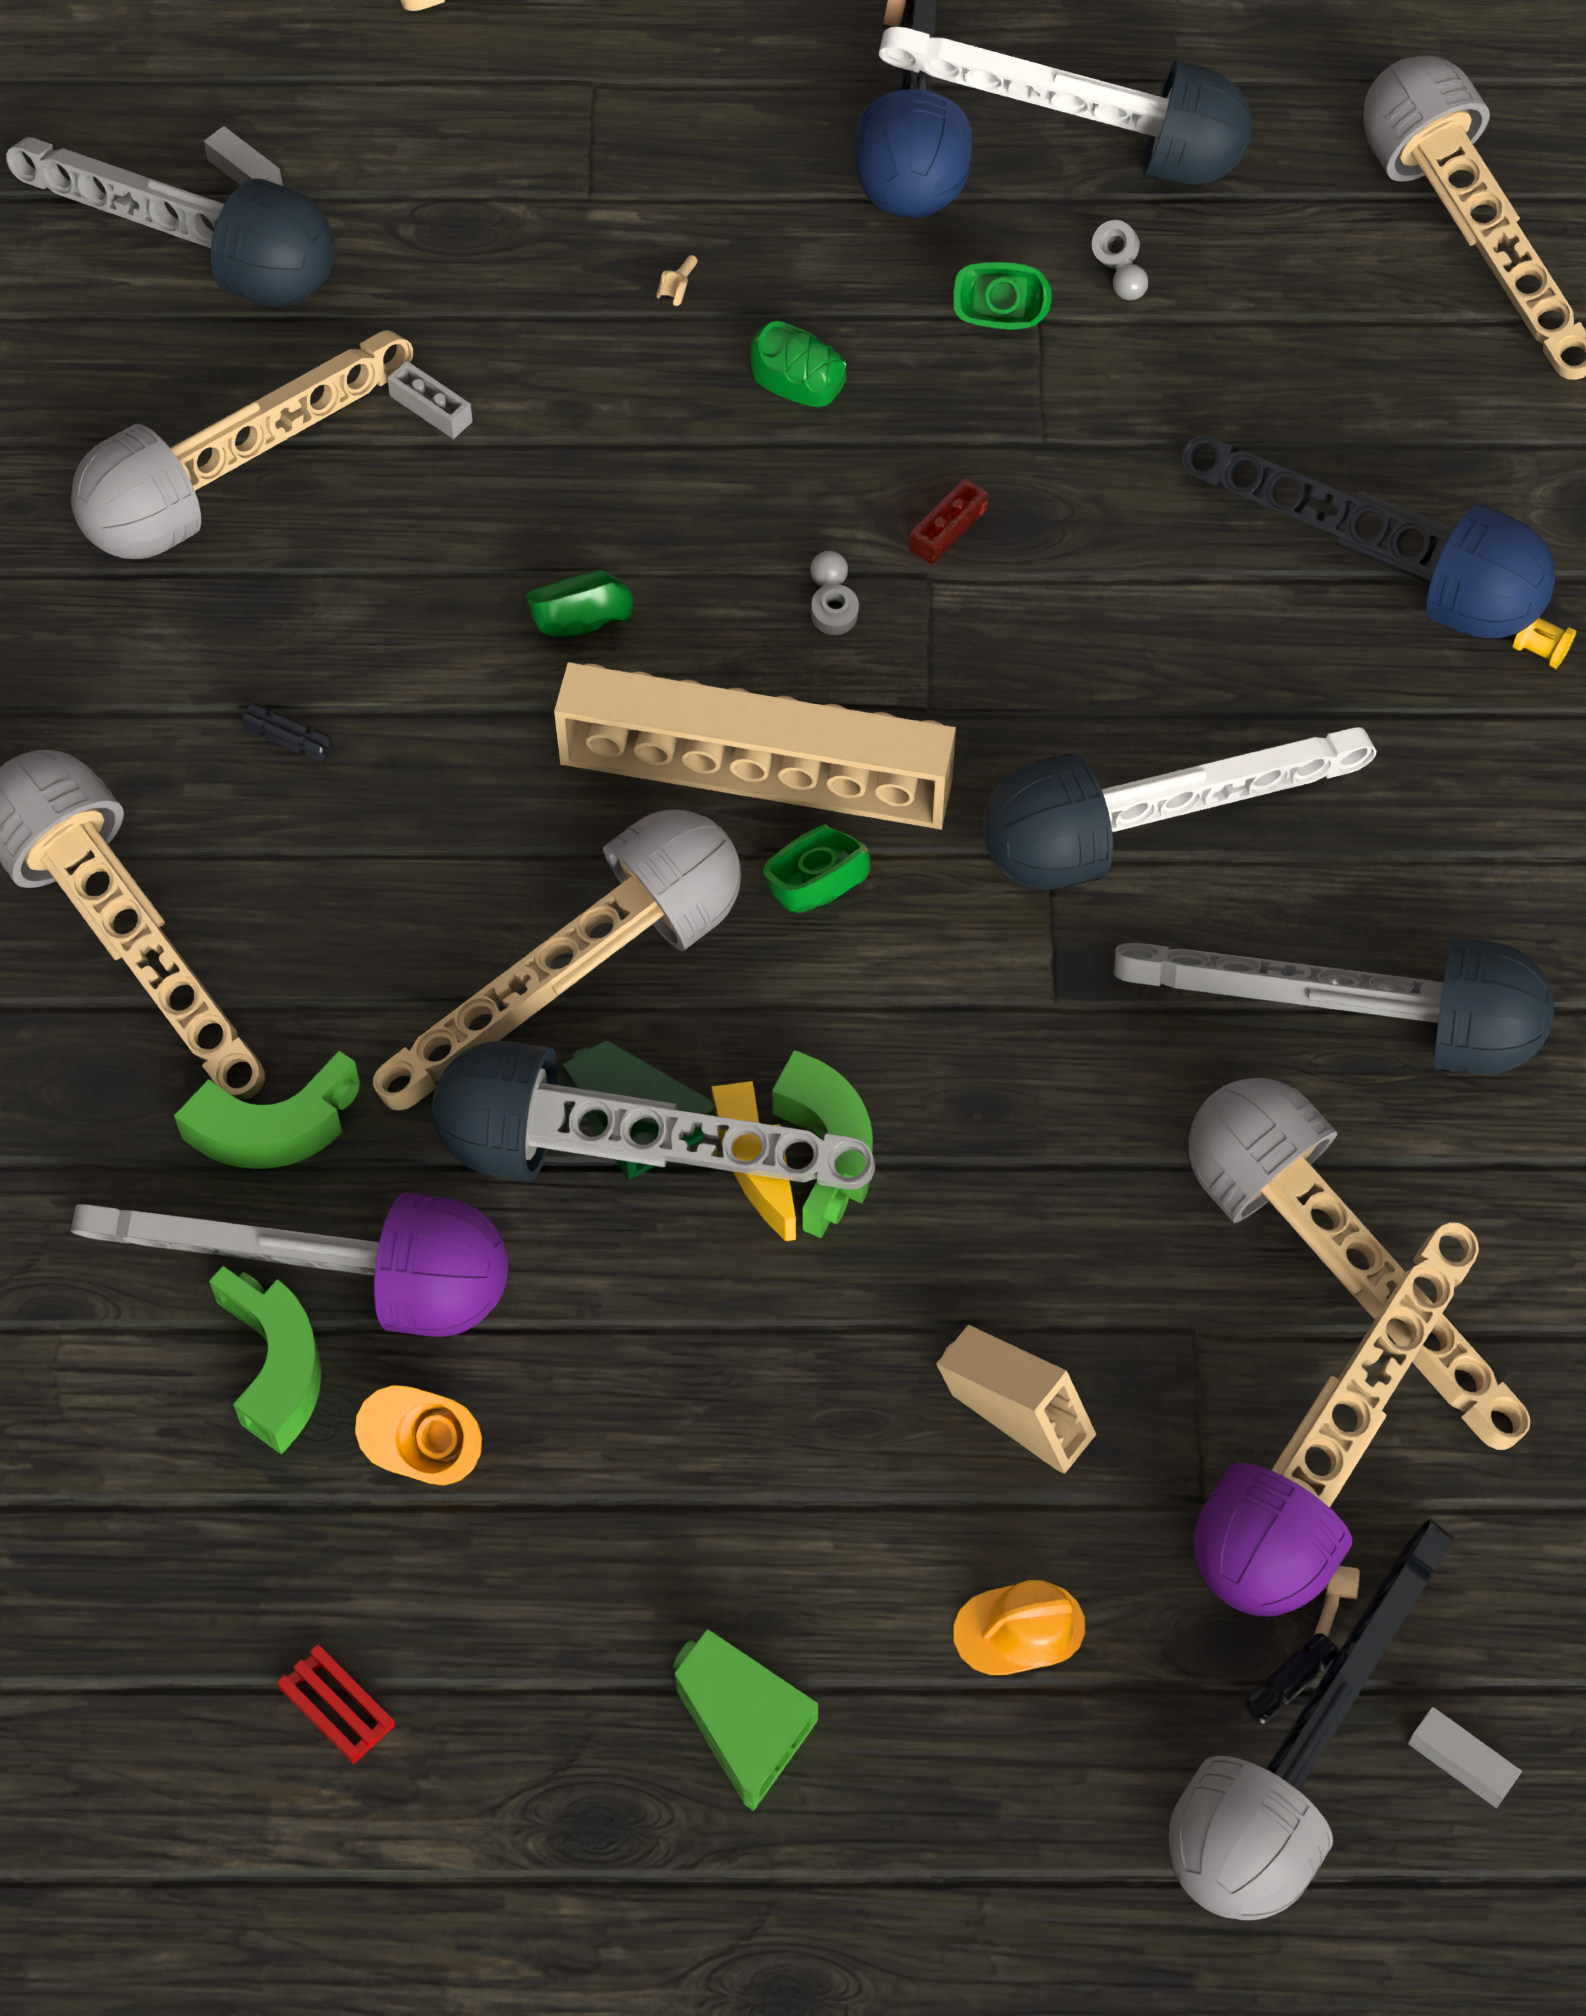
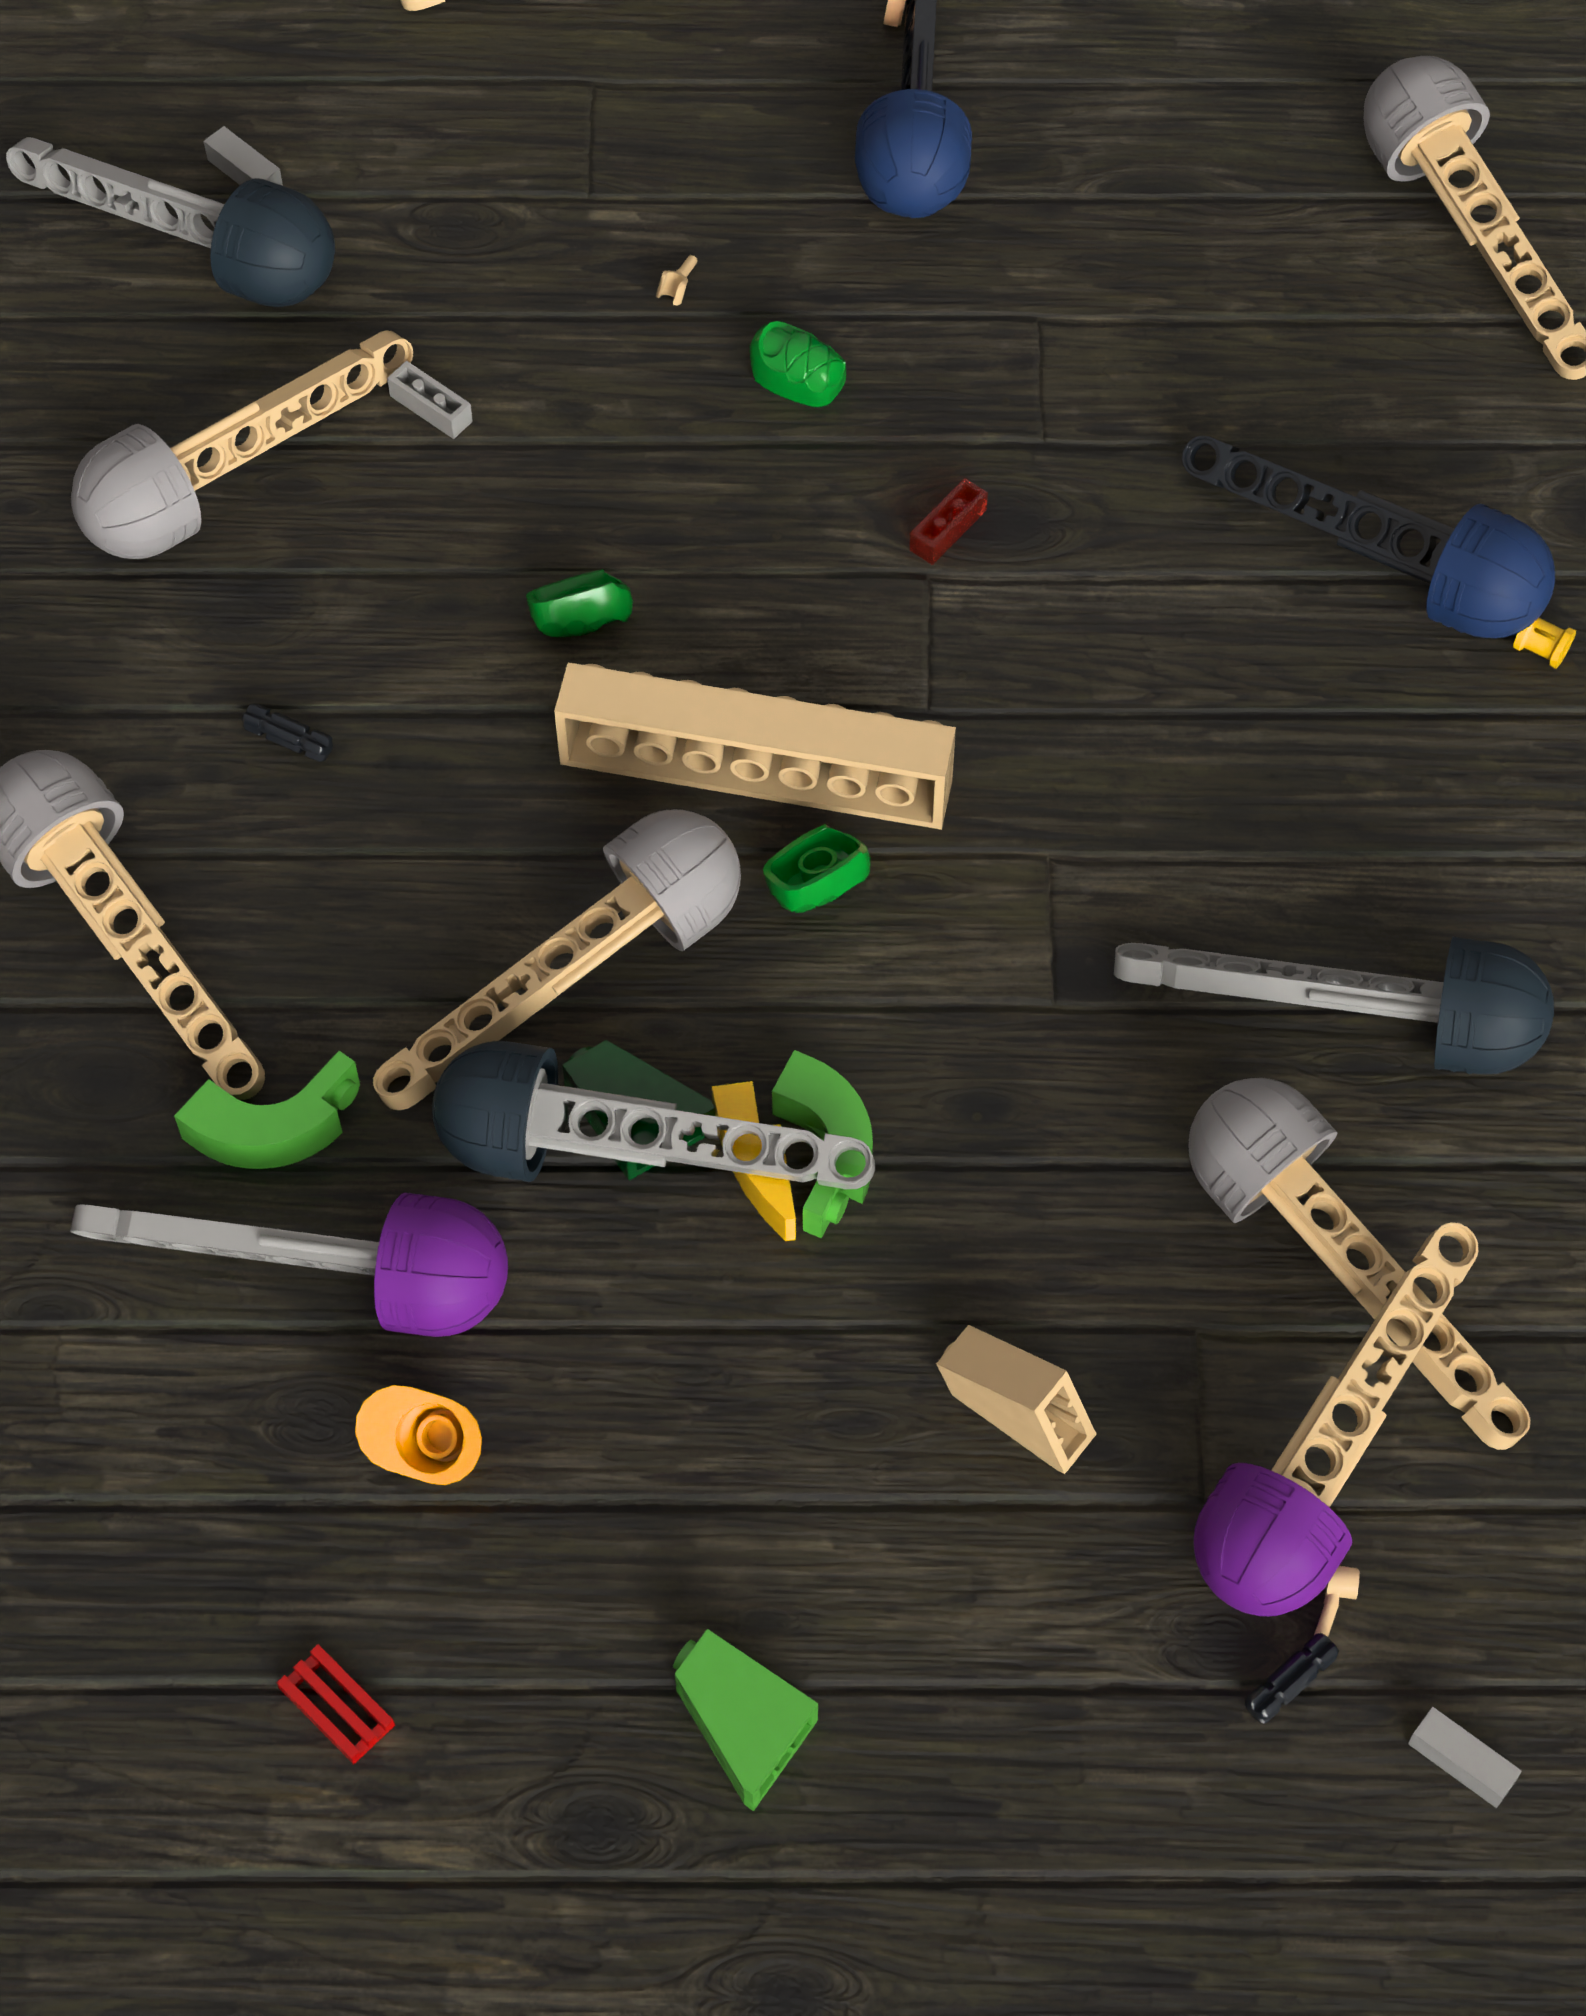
(289, 1383): bright green arch -> none
(829, 572): light grey plate -> none
(1001, 295): green piece -> none
(1019, 1628): light orange piece -> none
(1056, 824): piece -> none
(1129, 279): light grey plate -> none
(1193, 128): piece -> none
(1245, 1832): light grey piece -> none

